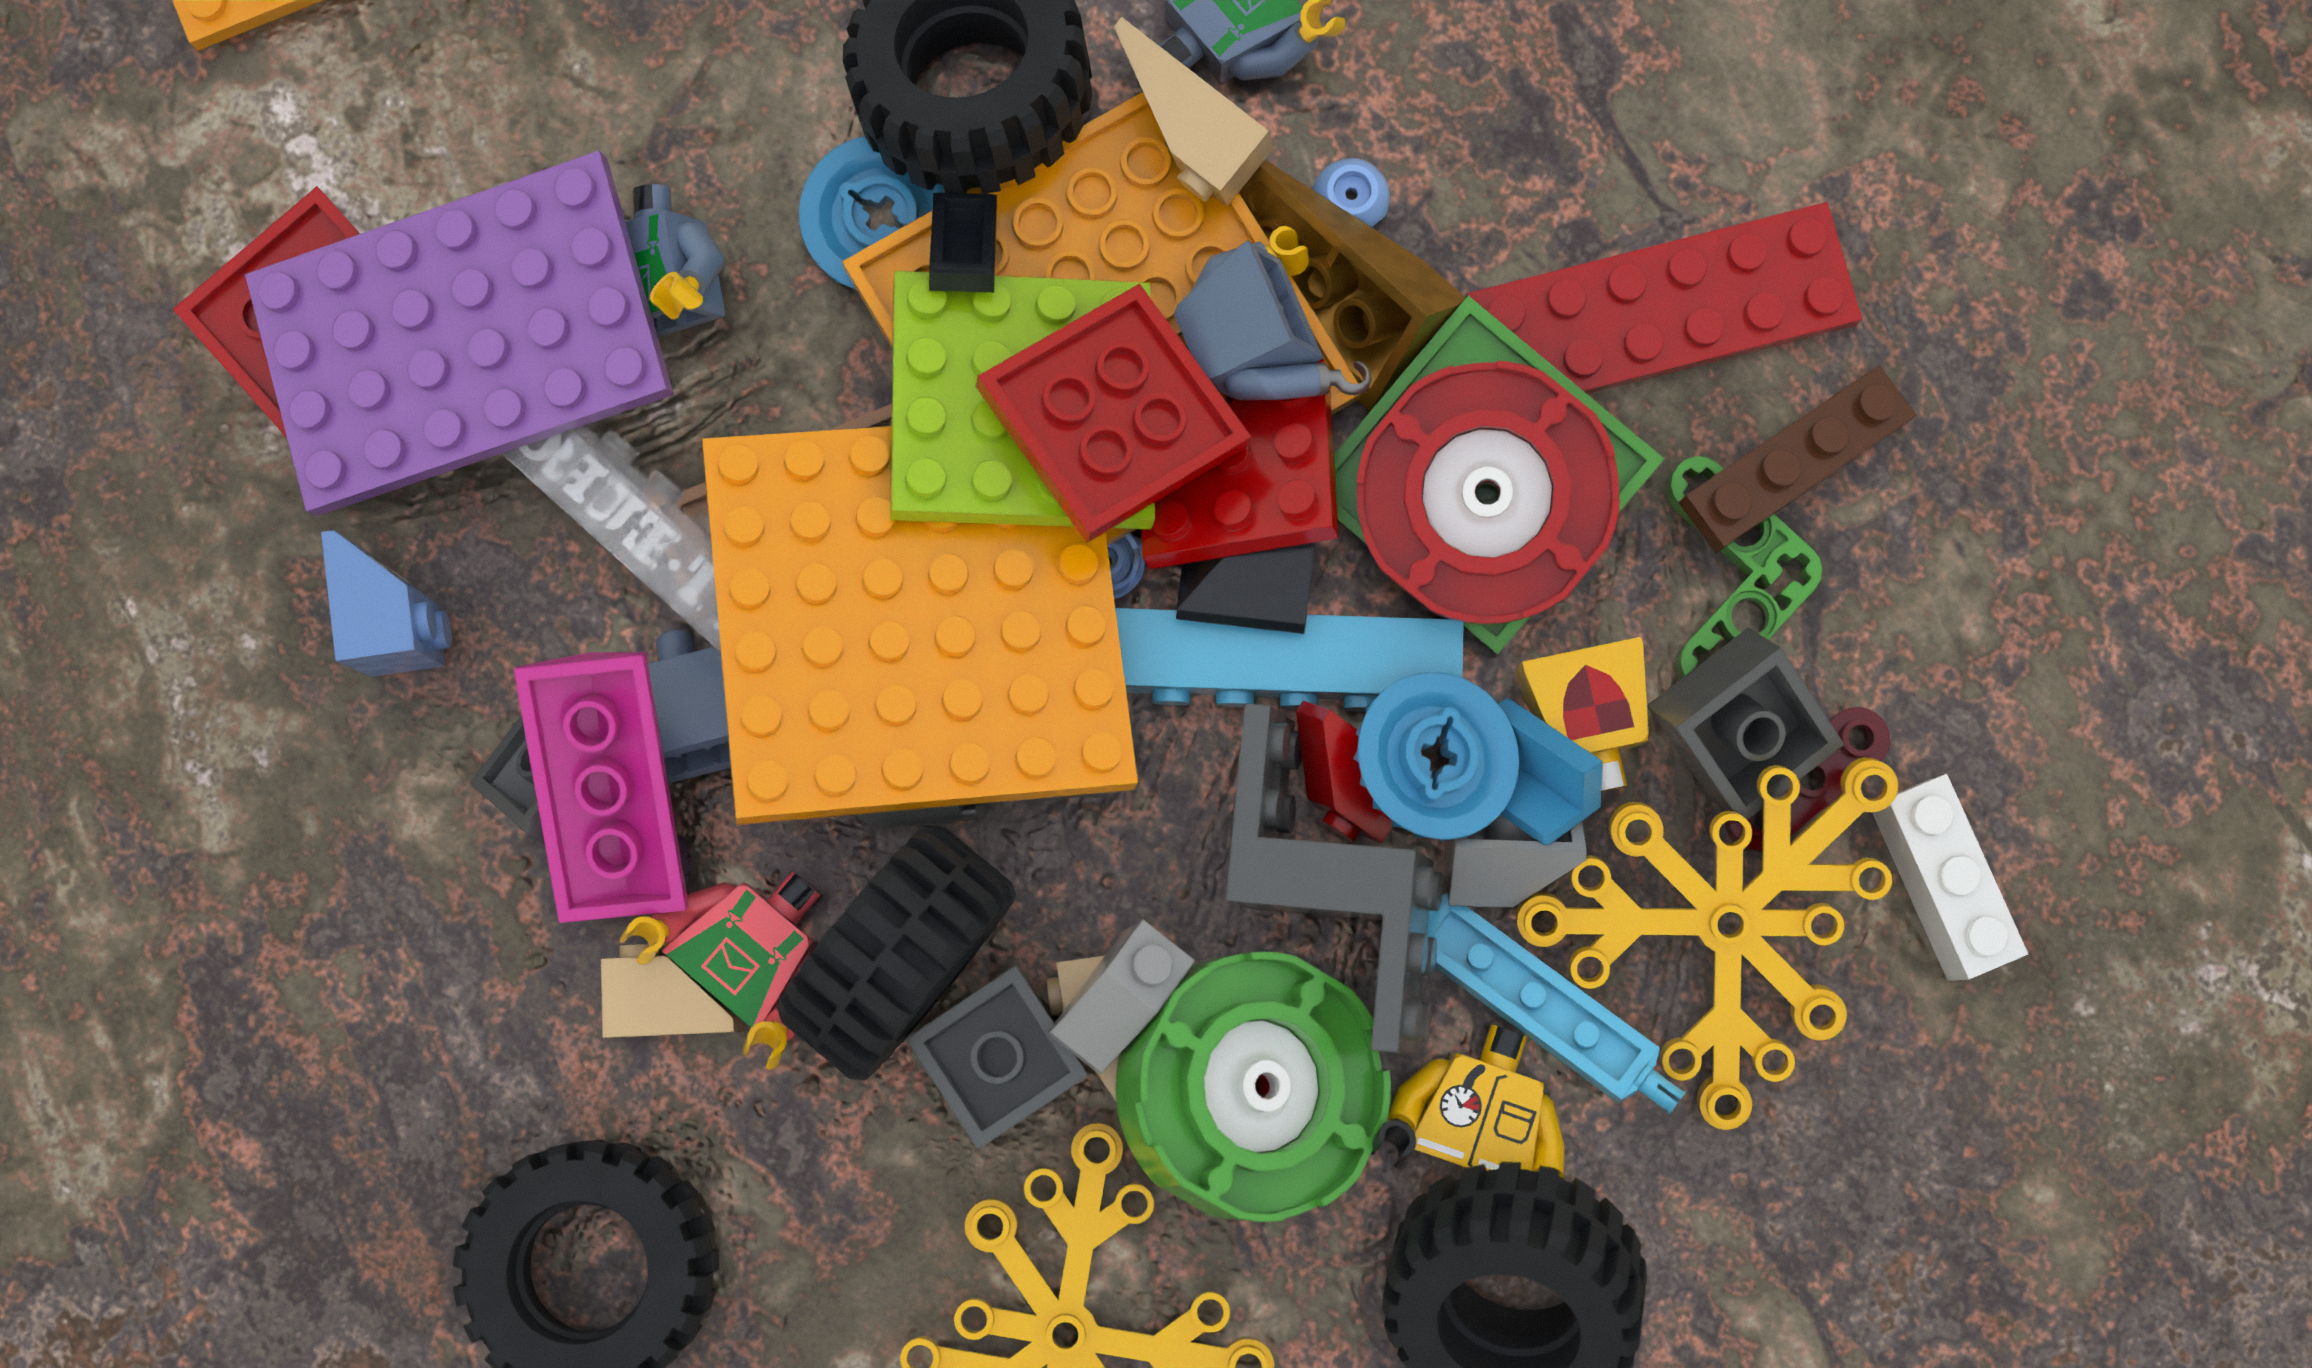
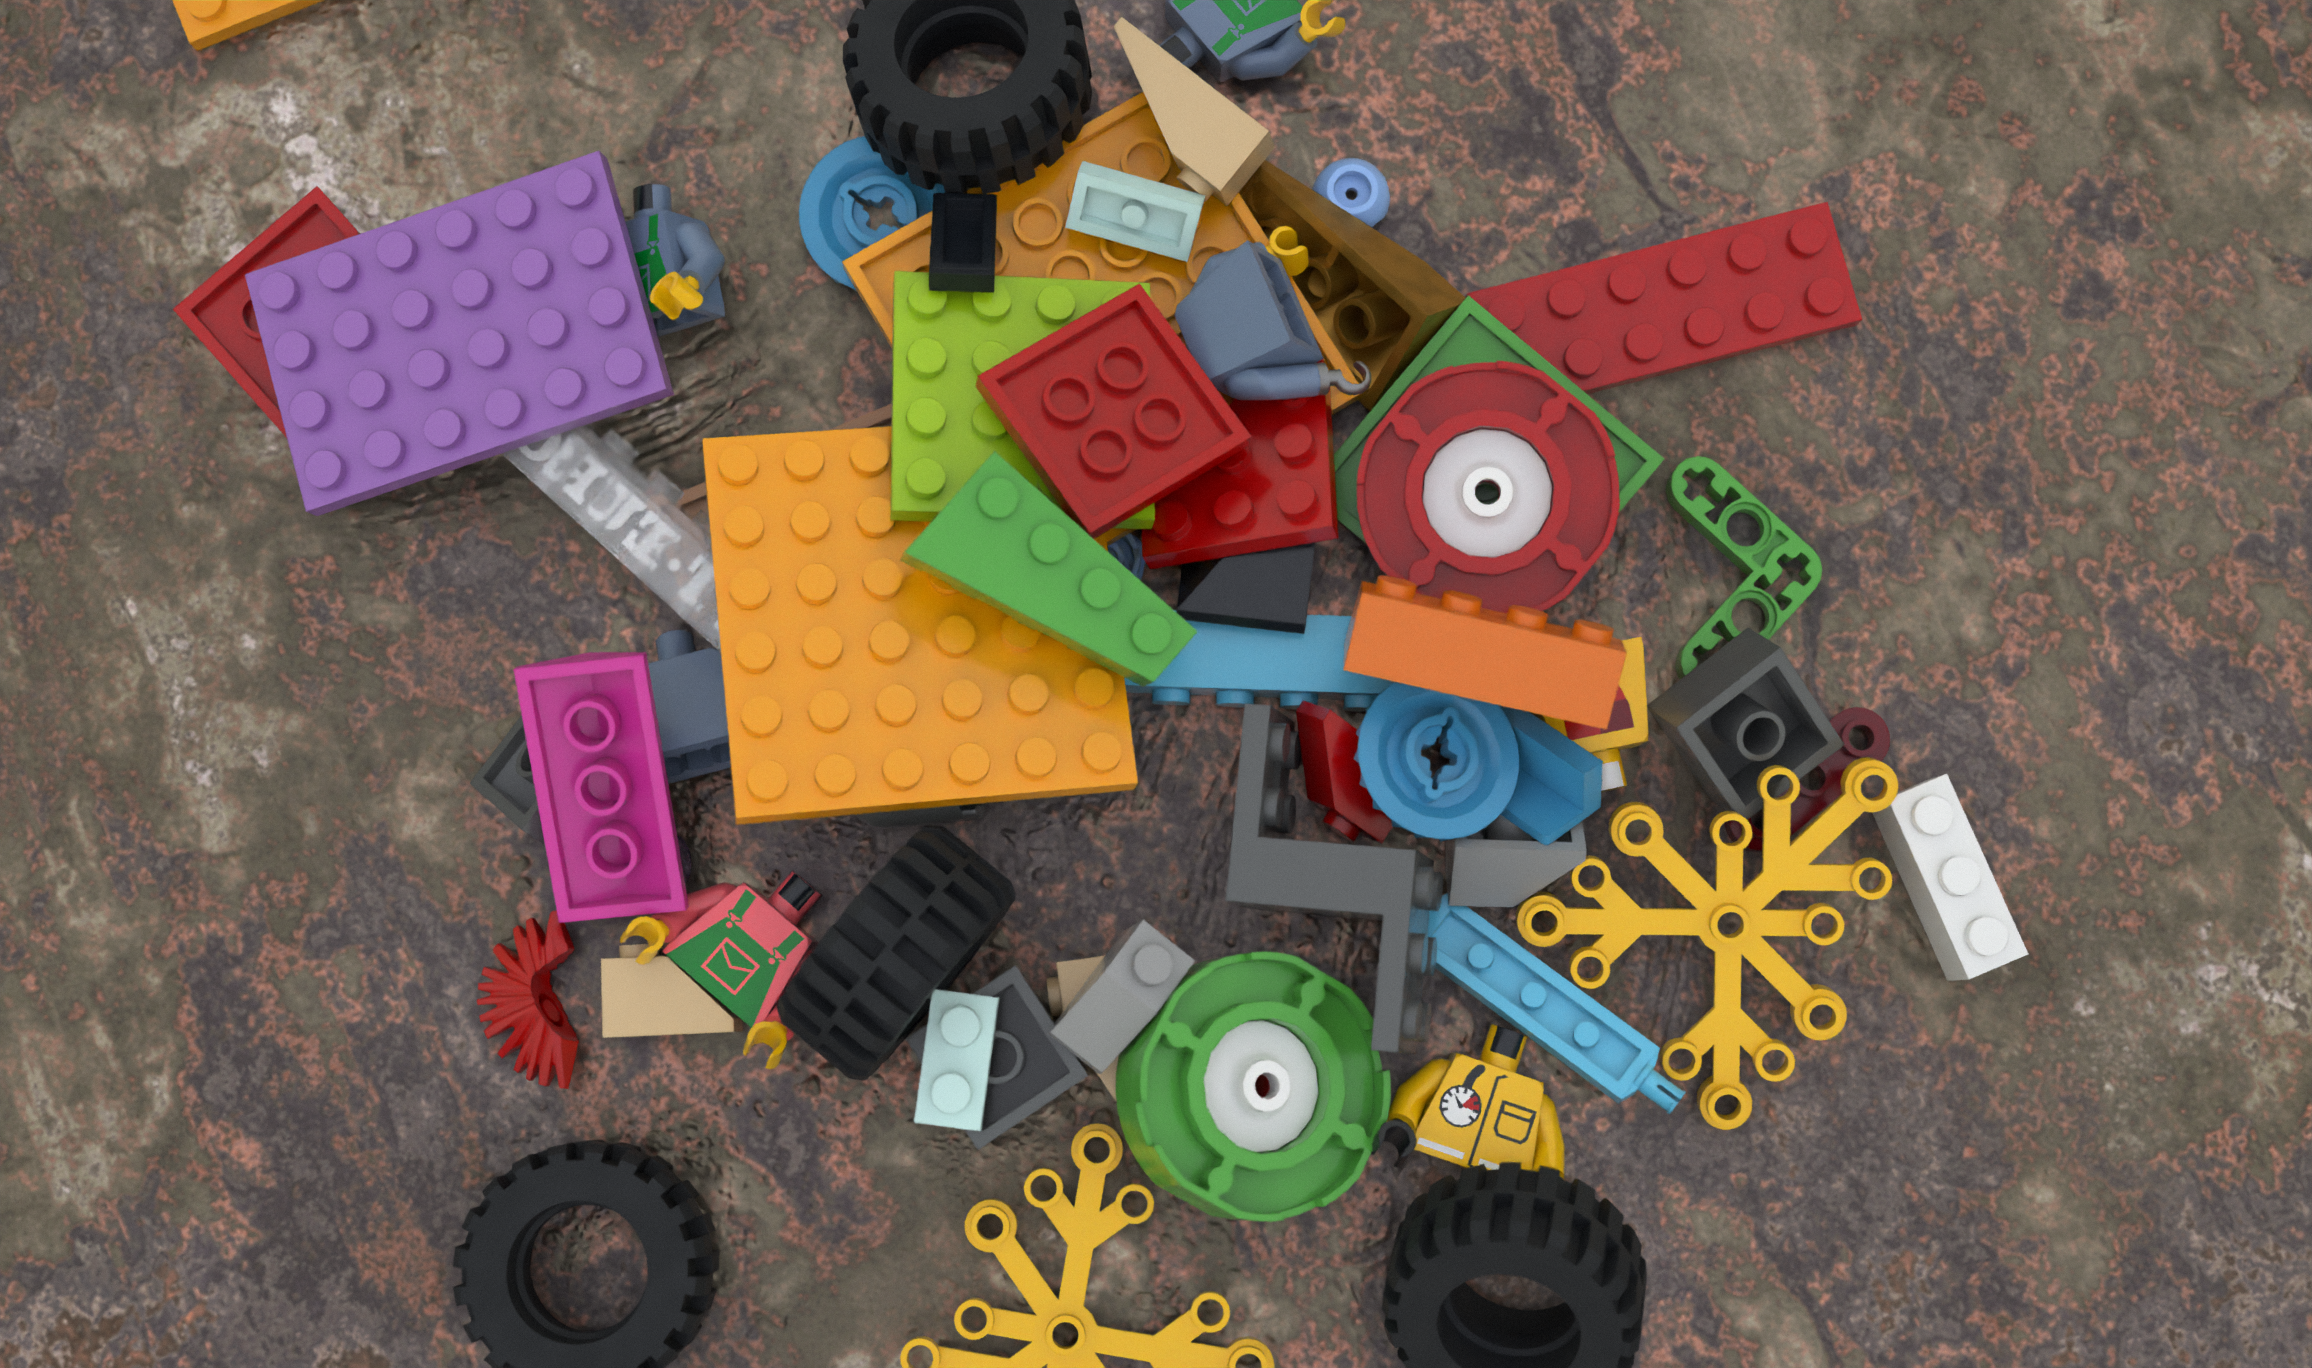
(379, 616): medium blue slope -> none
(530, 1005): none -> red hair
(956, 1060): none -> light aqua plate
(1042, 569): none -> bright green wedge
(1134, 211): none -> light aqua plate
(1484, 652): none -> orange slope
(1797, 459): reddish brown plate -> none

